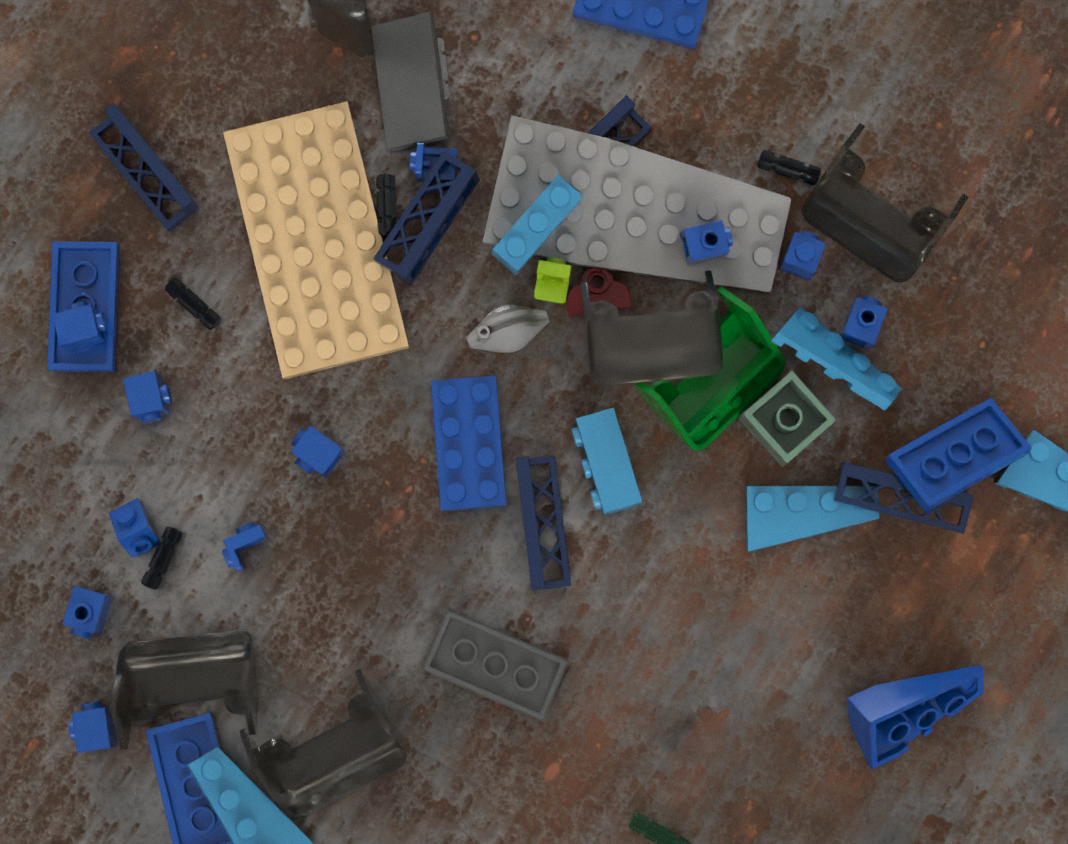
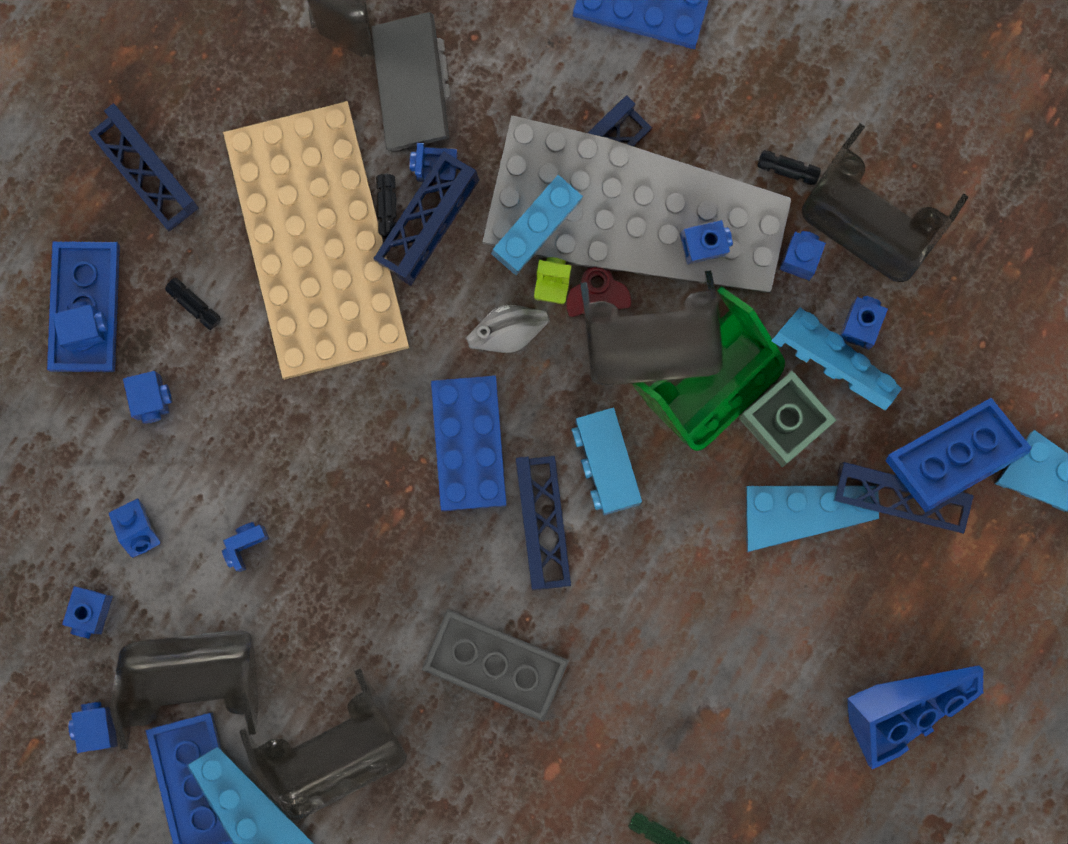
(161, 558): black axle -> none
(316, 451): blue brick -> none

